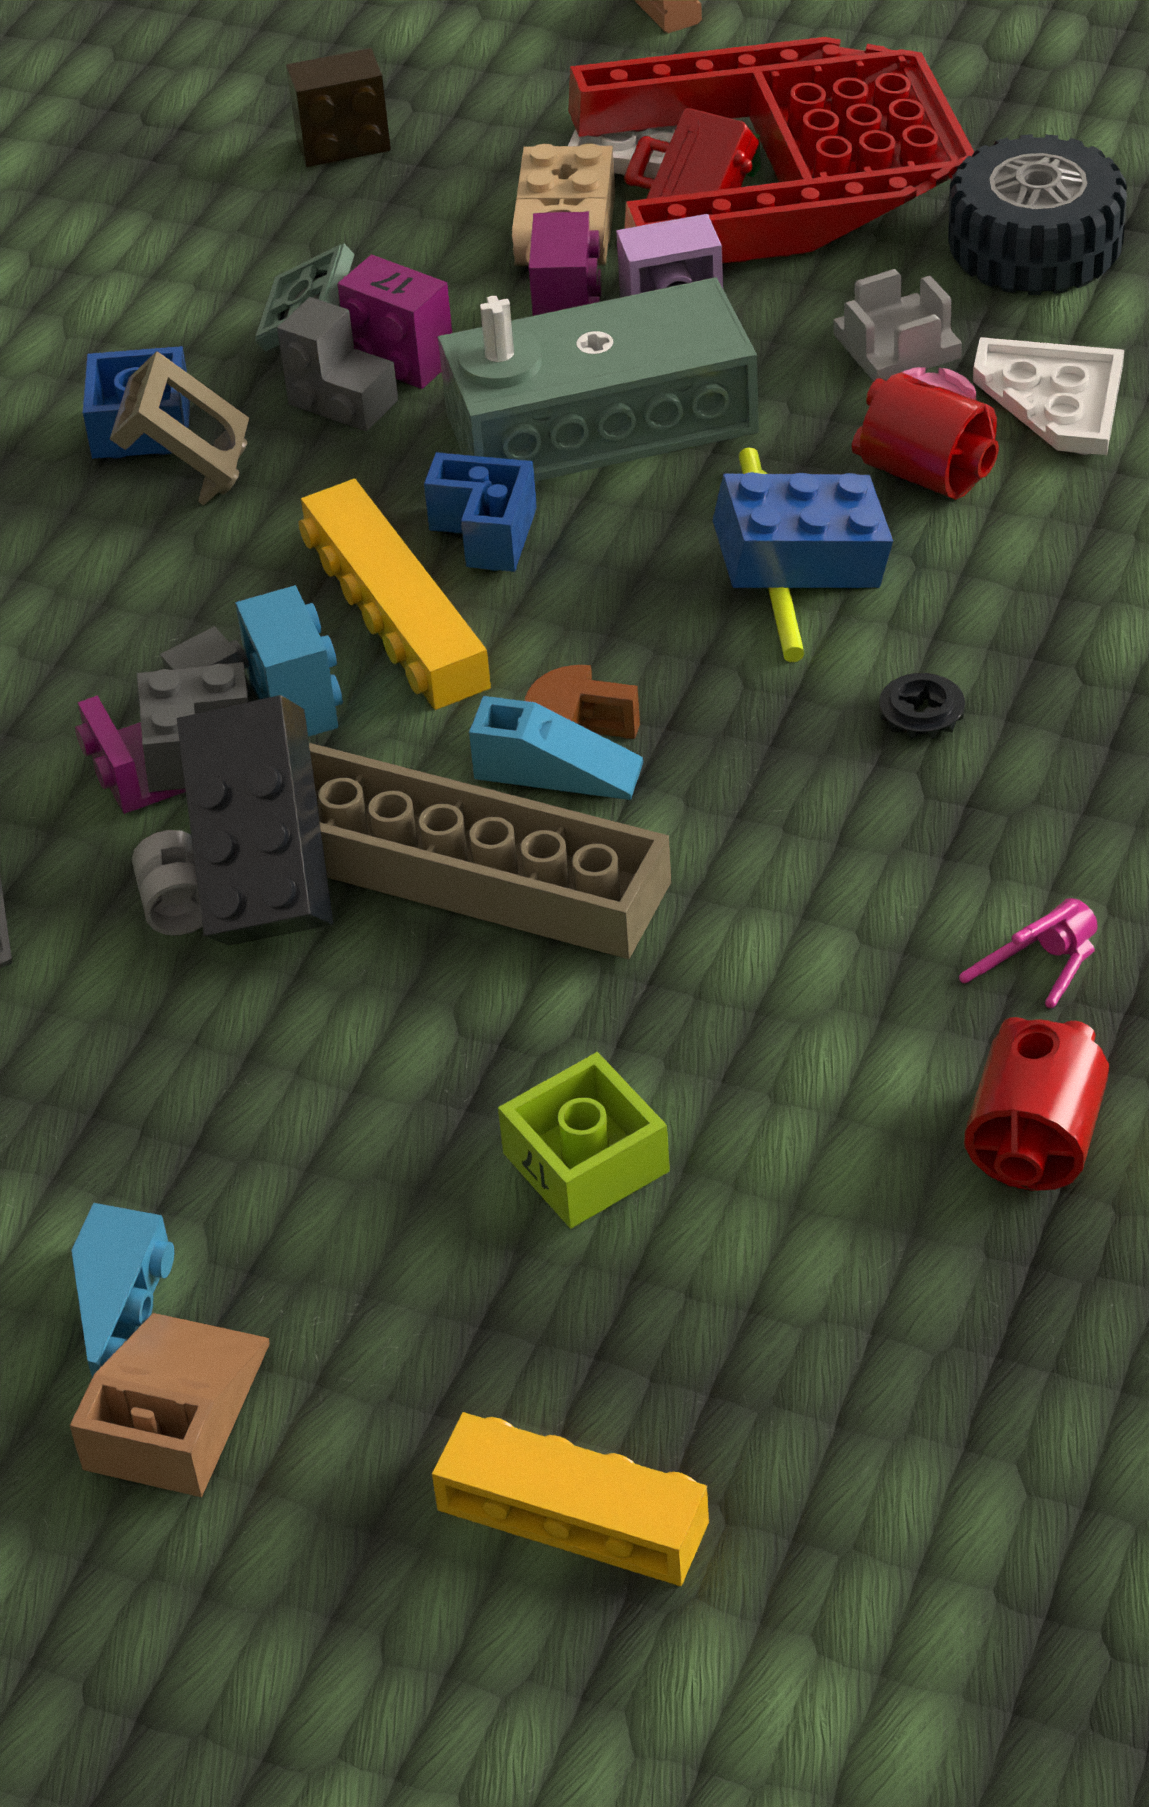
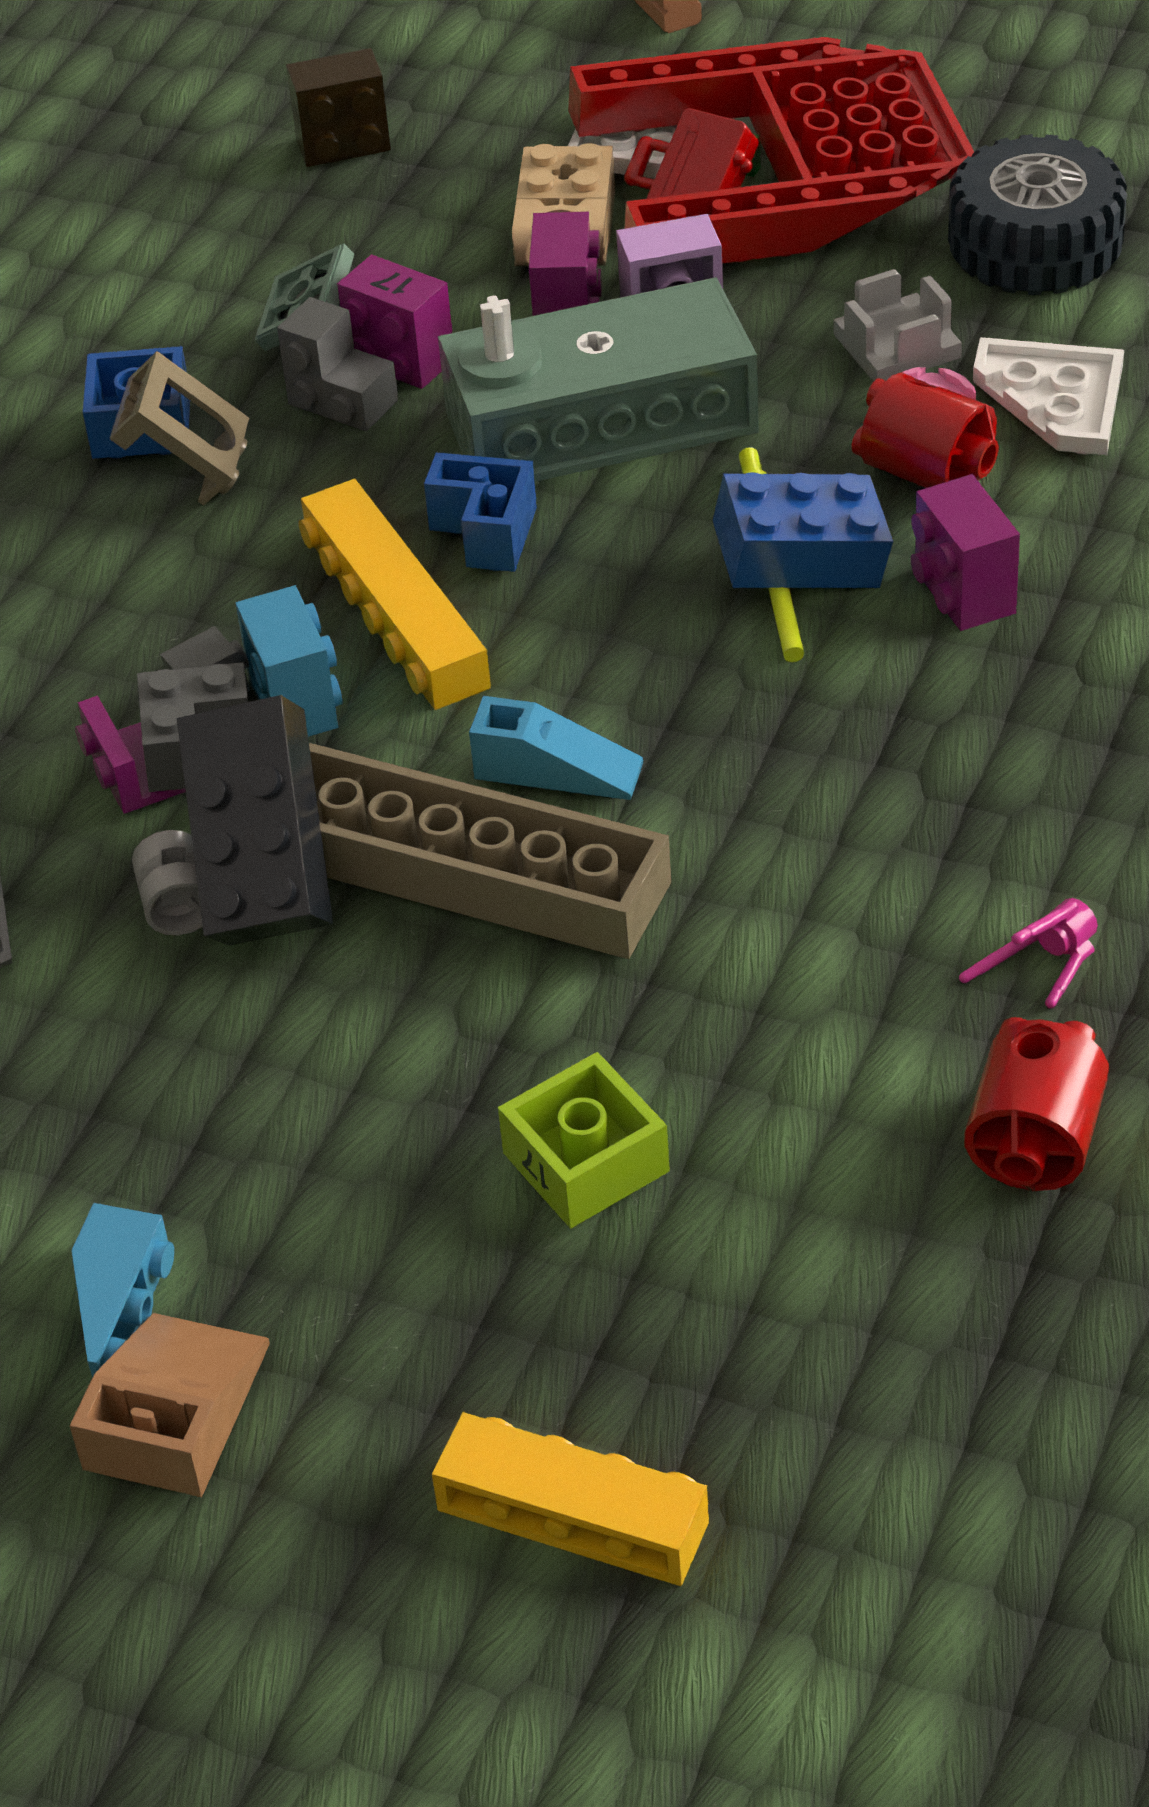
(593, 704): dark orange brick -> none
(909, 692): black gear -> none
(965, 552): none -> magenta brick

